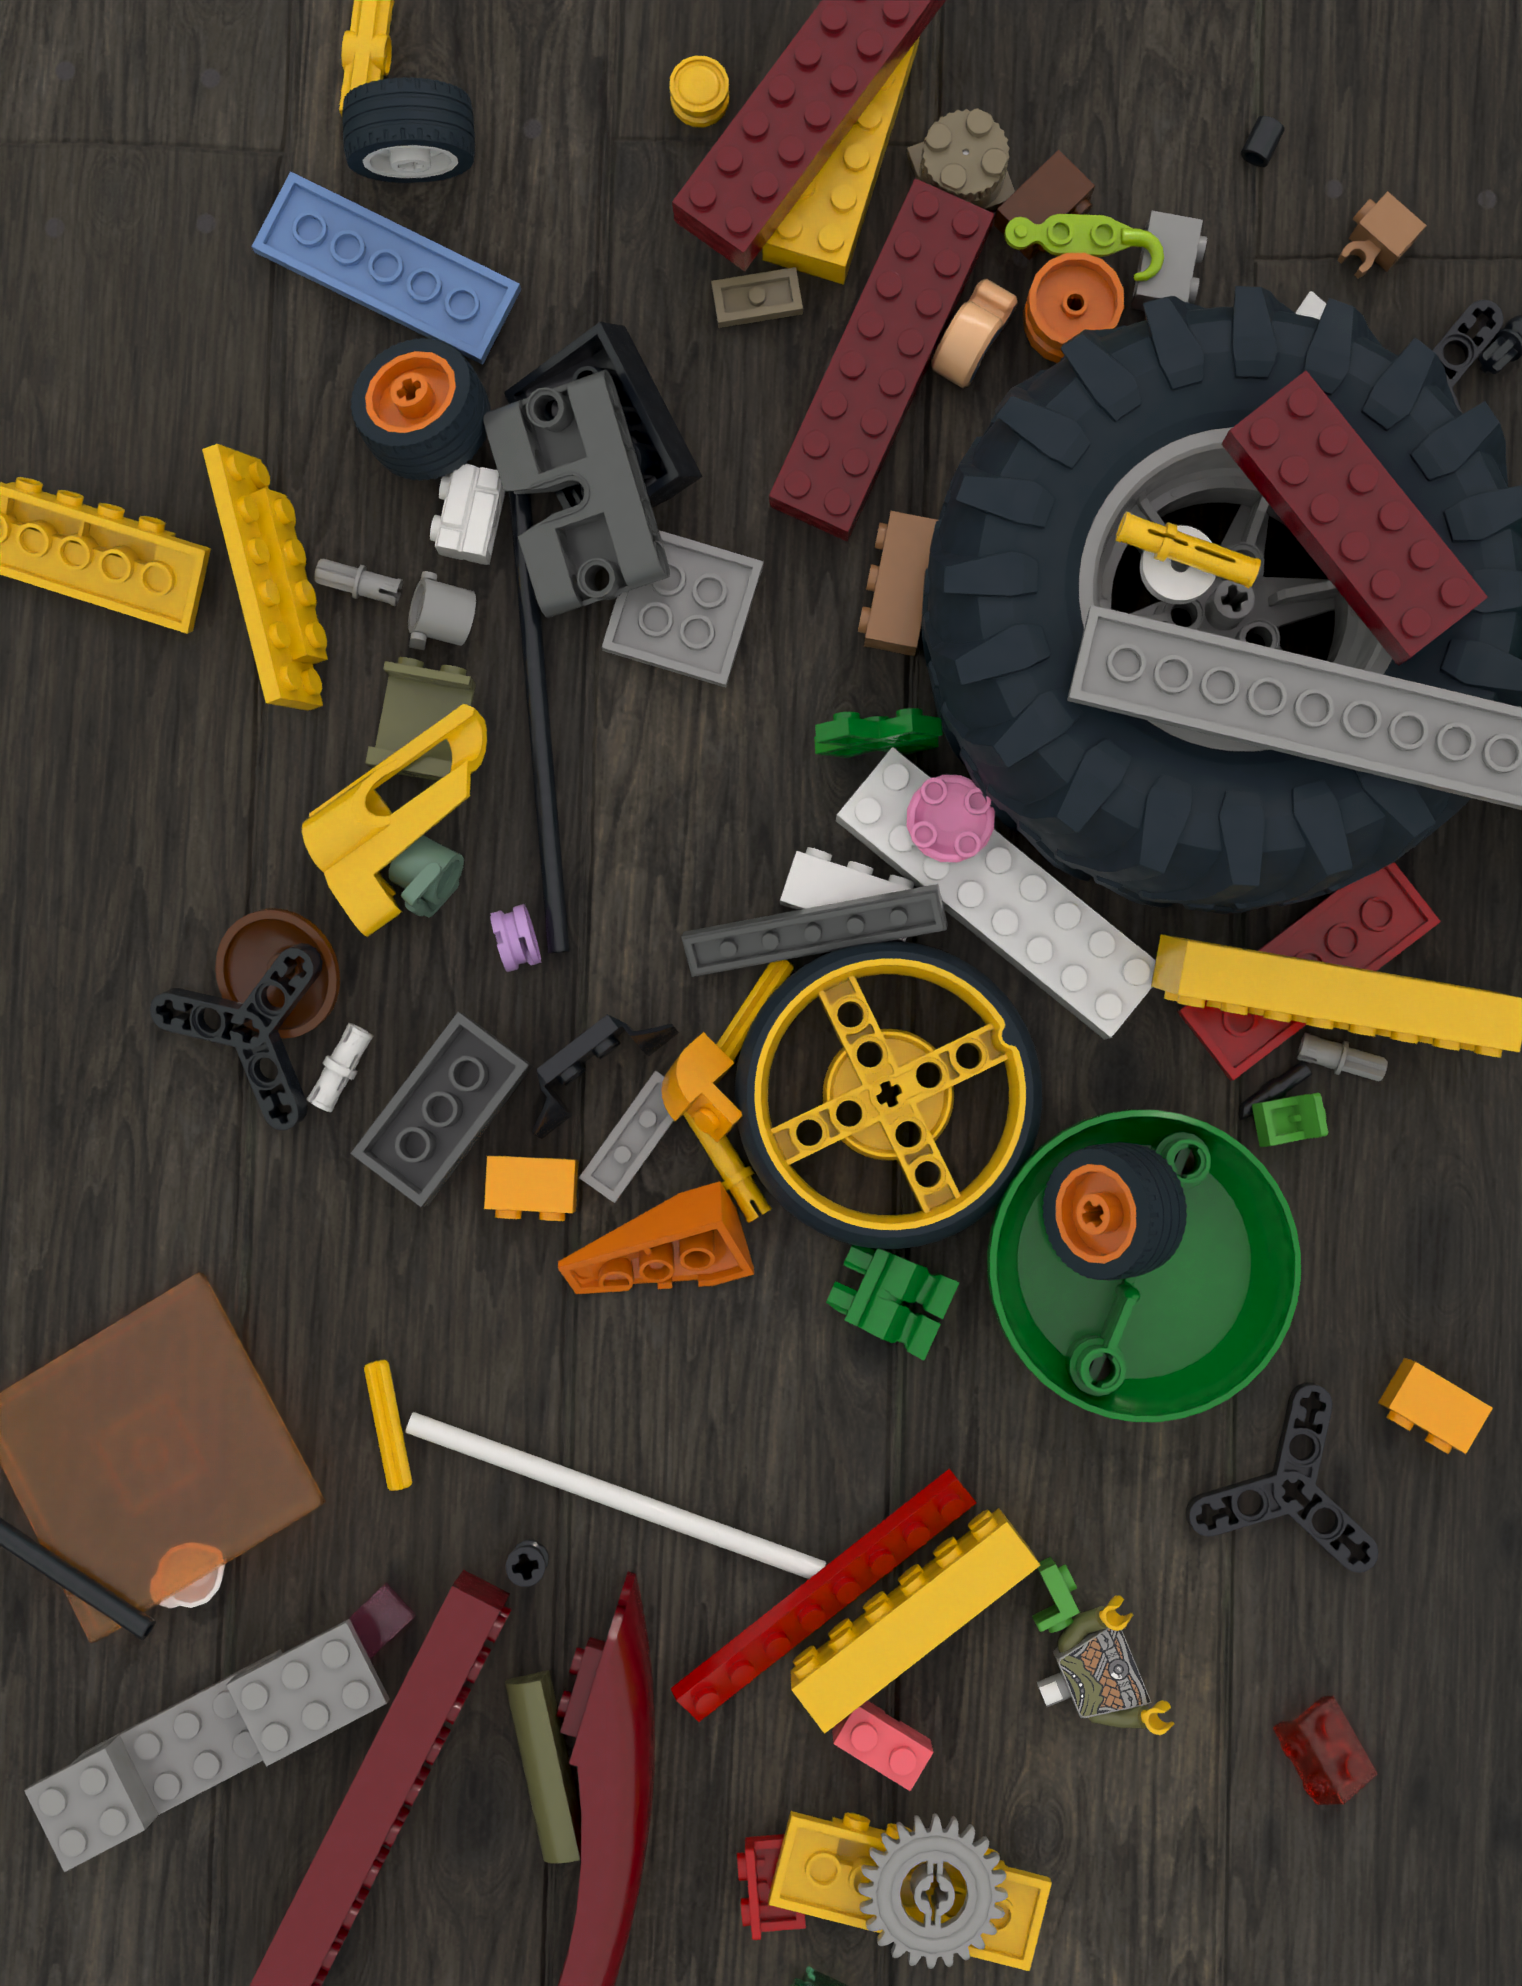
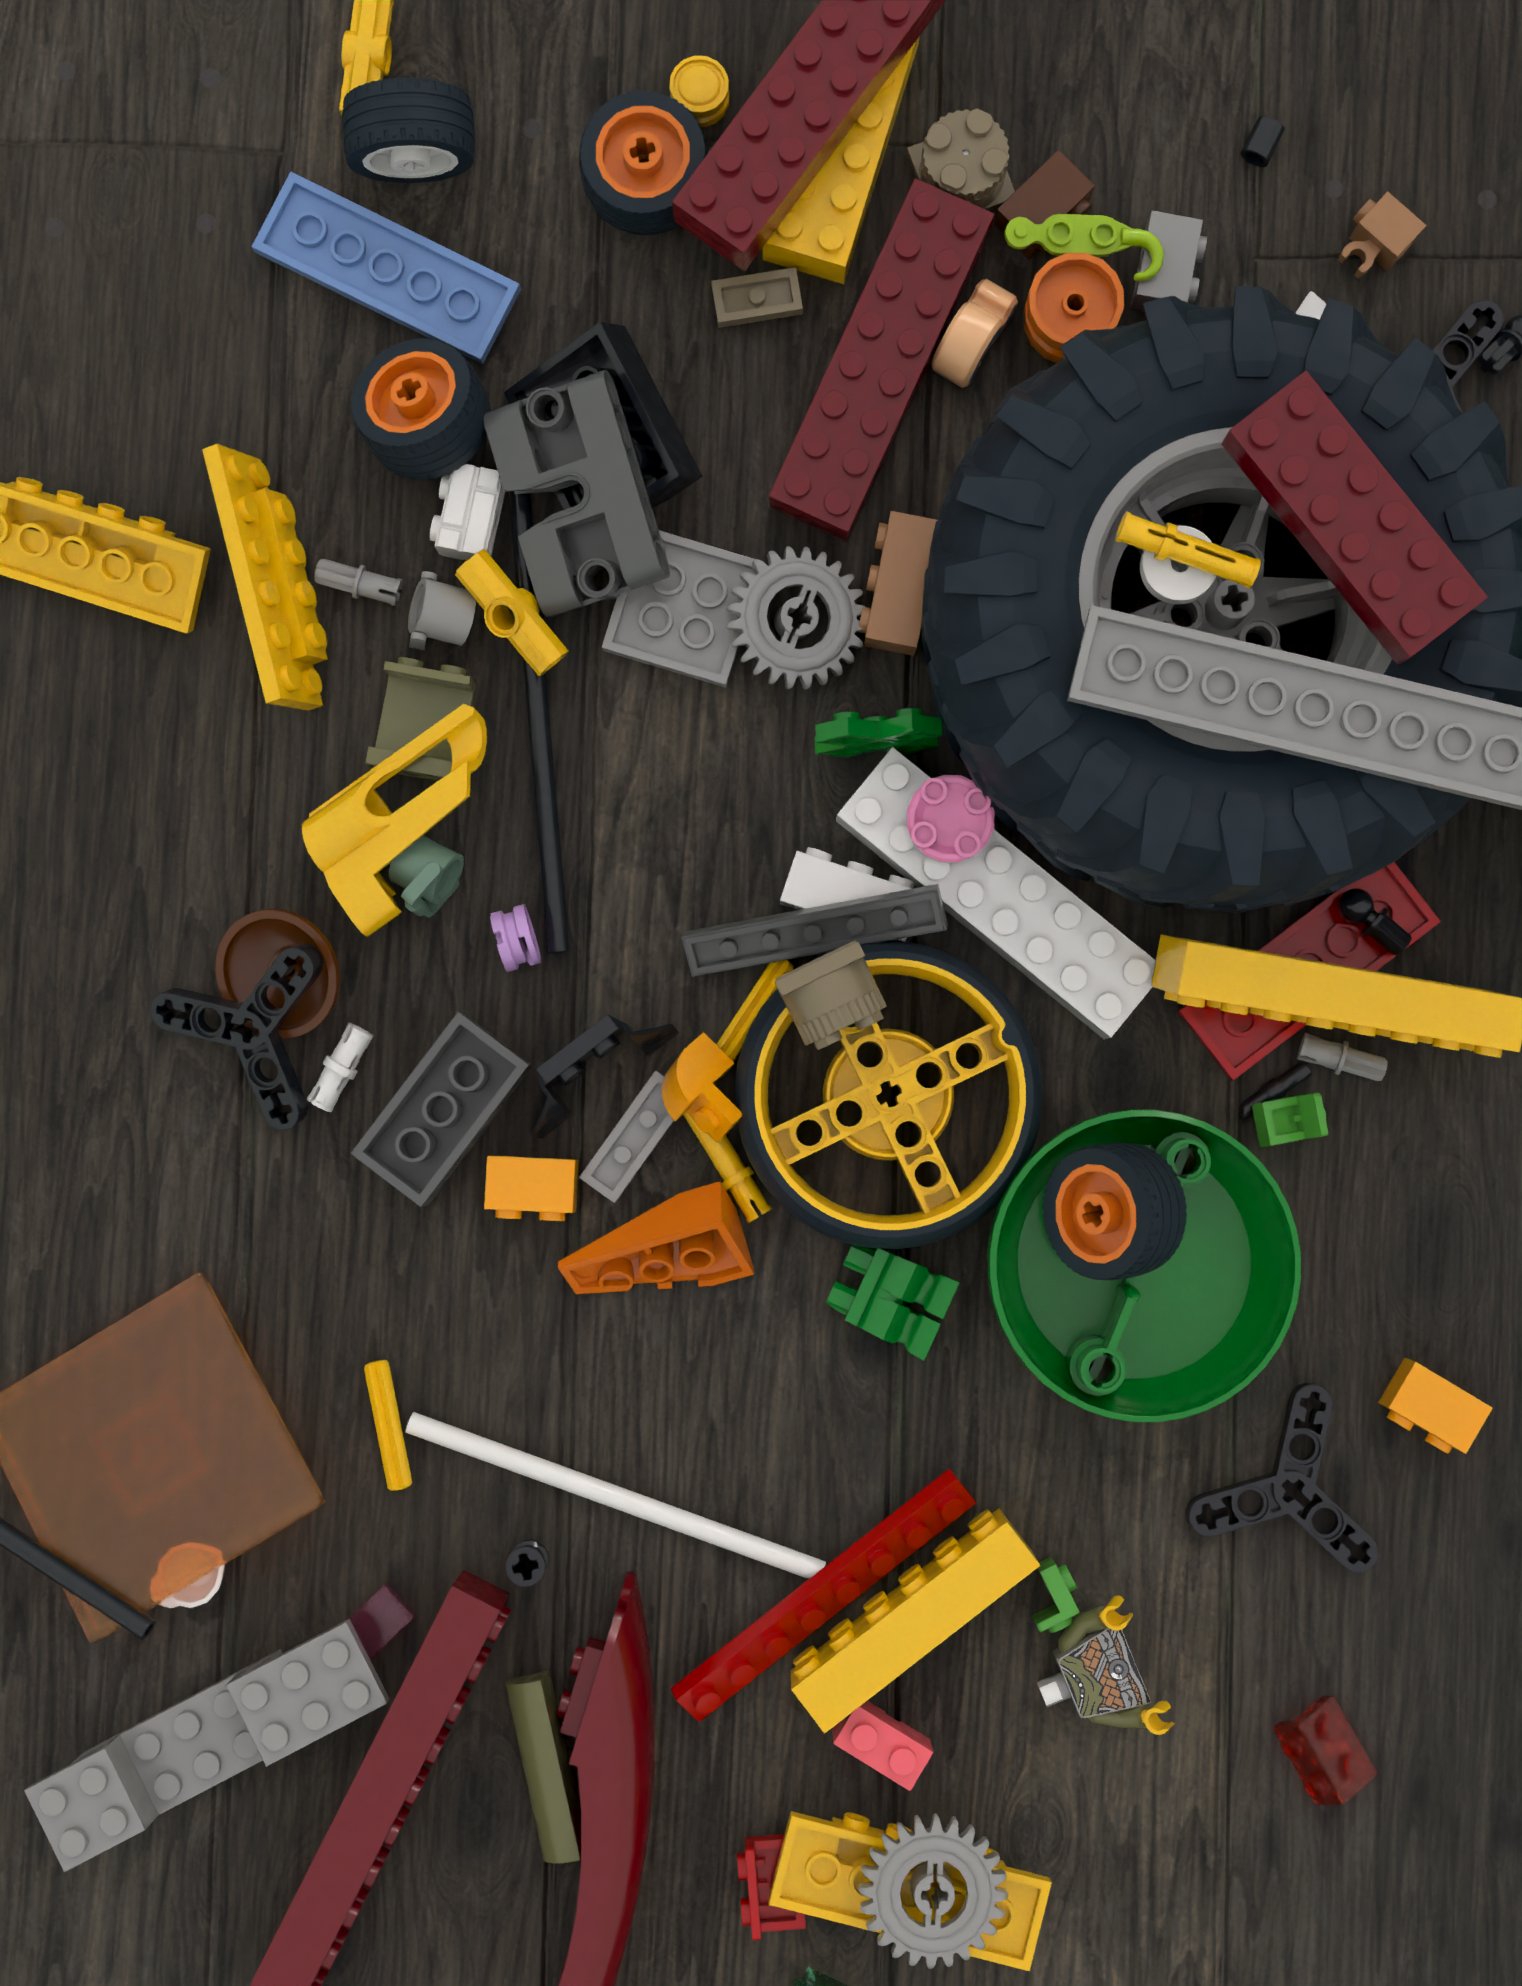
(496, 595): none -> yellow piece
(639, 159): none -> wheel
(783, 657): none -> light grey gear
(831, 995): none -> dark tan piece
(1358, 907): none -> black axle

